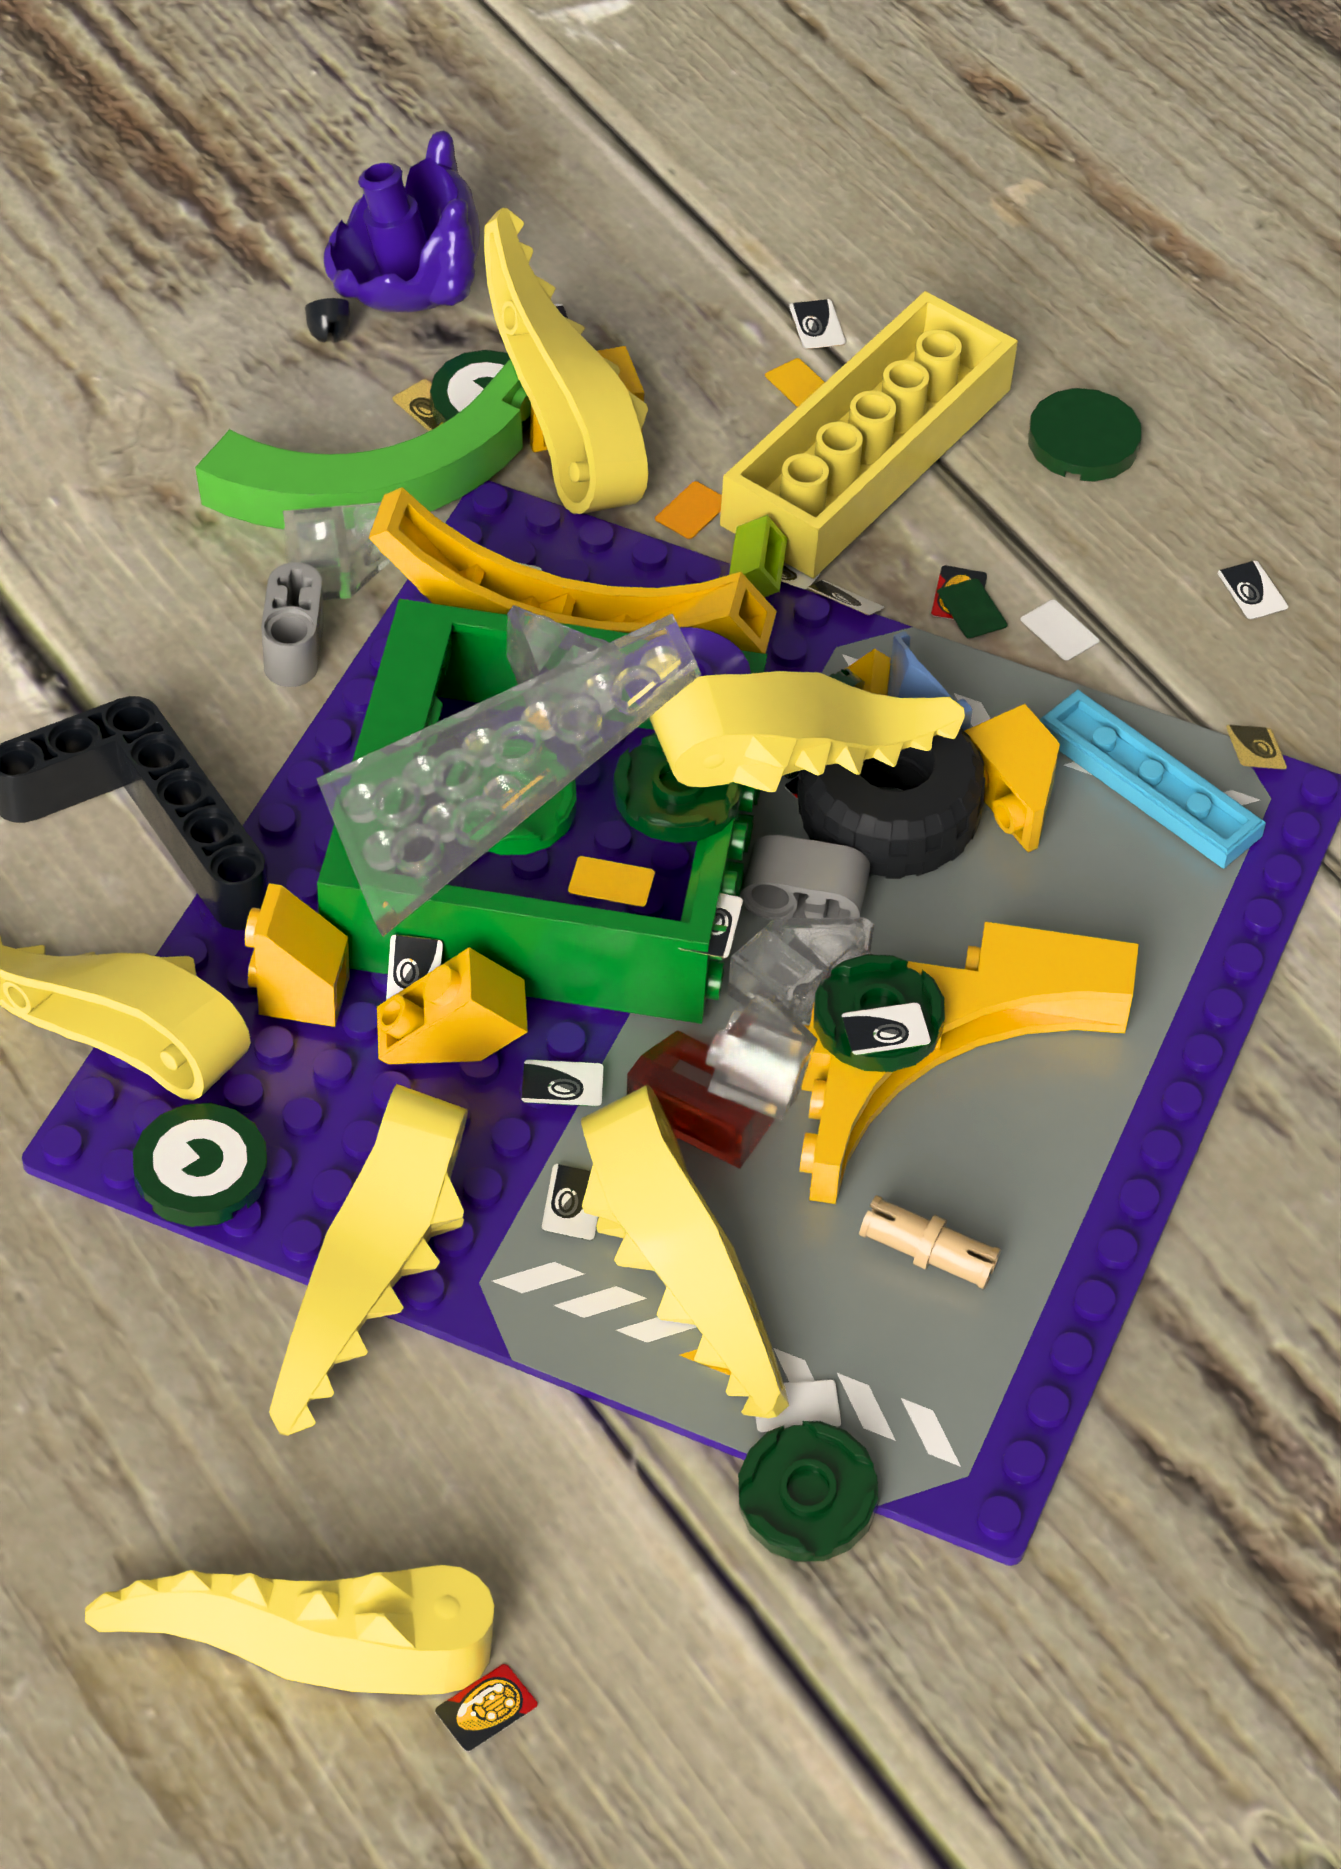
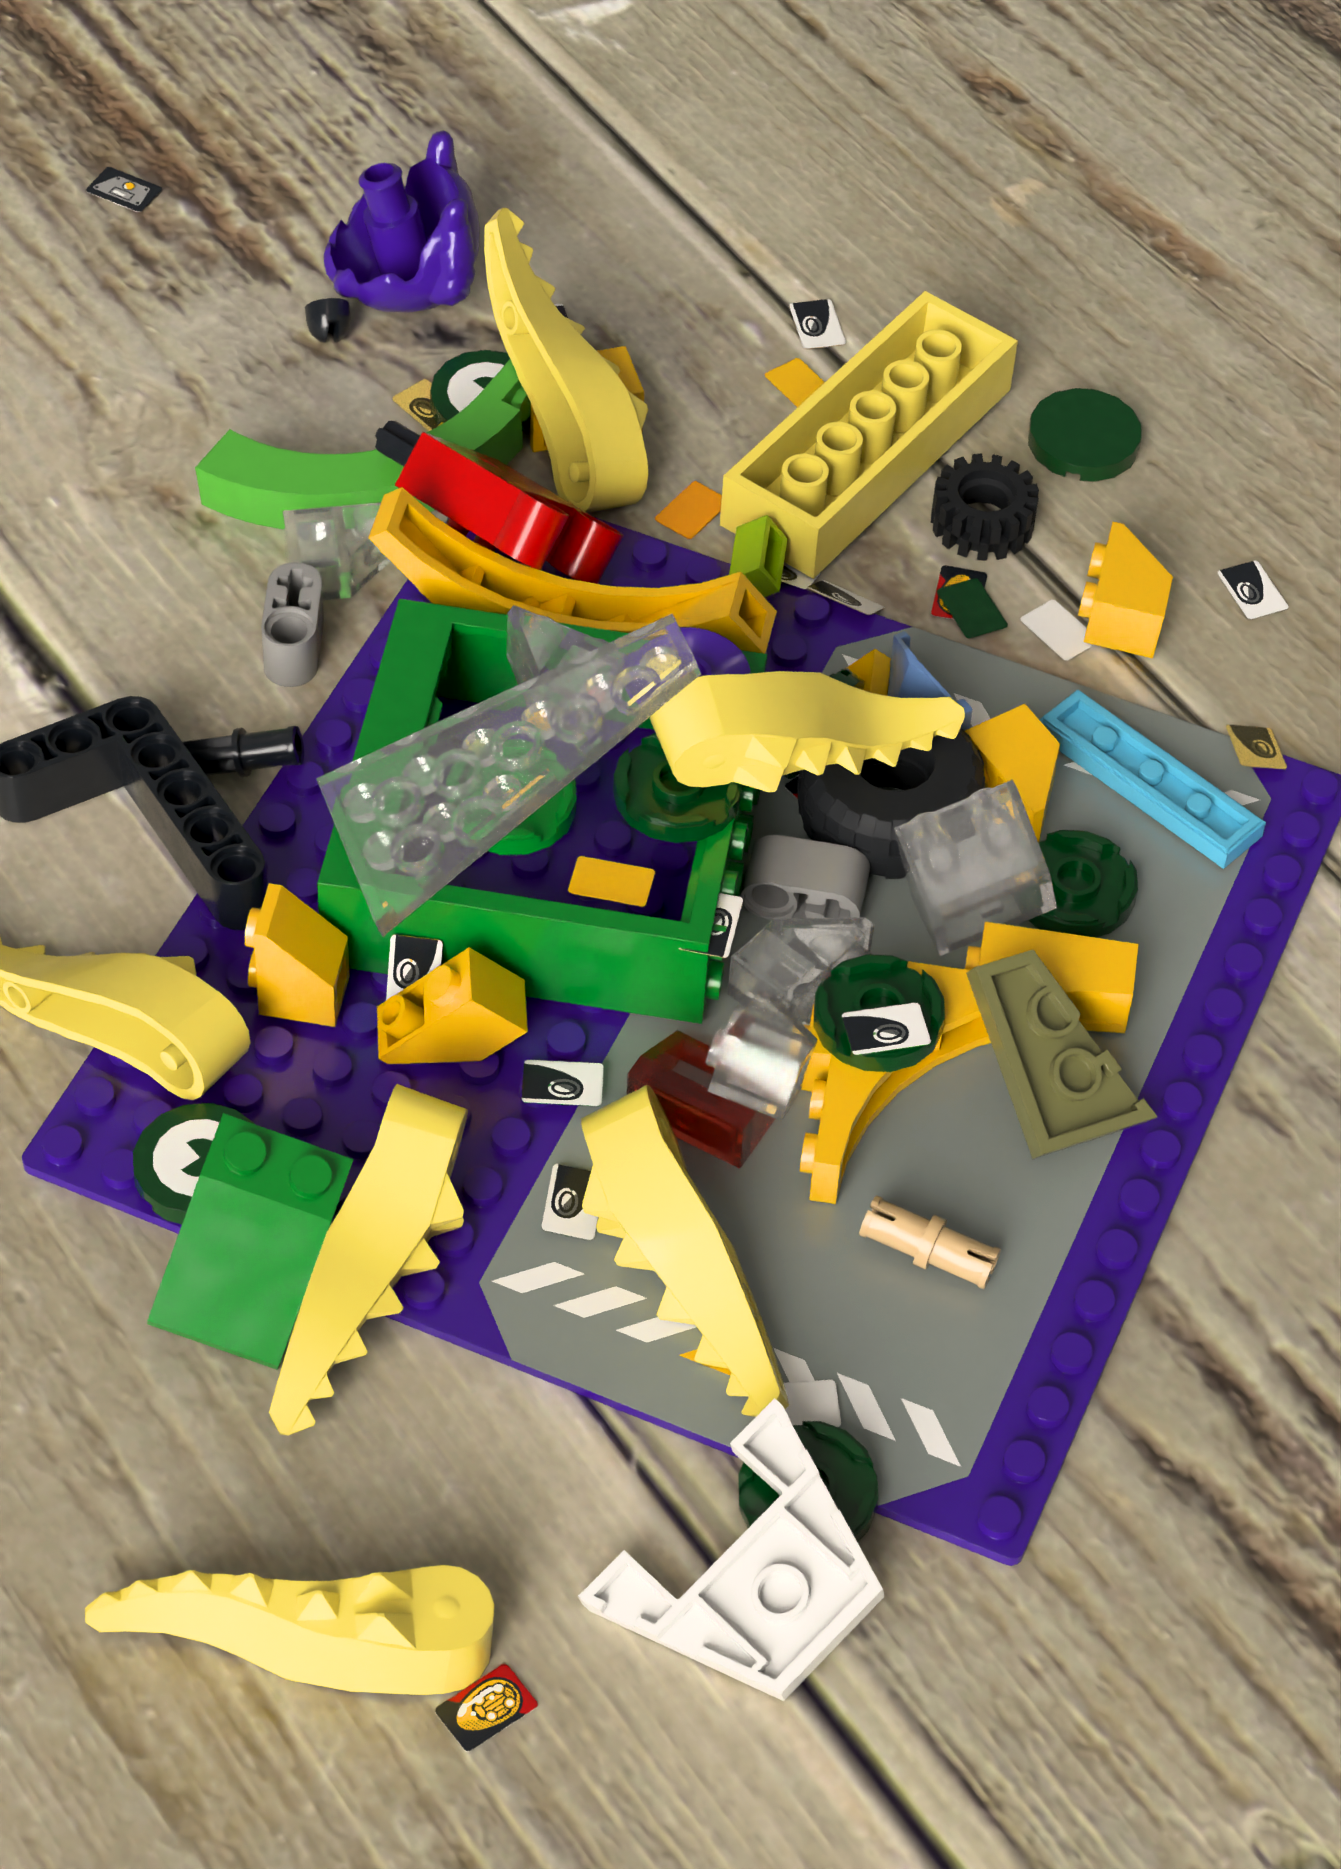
(123, 189): none -> sticker
(248, 751): none -> black axle
(249, 1241): none -> slope
(499, 504): none -> red piece
(775, 1594): none -> white wing
(974, 866): none -> clear slope
(984, 529): none -> black tyre
(1049, 1061): none -> olive wing
(1089, 883): none -> dark green tile
(1129, 596): none -> yellow slope

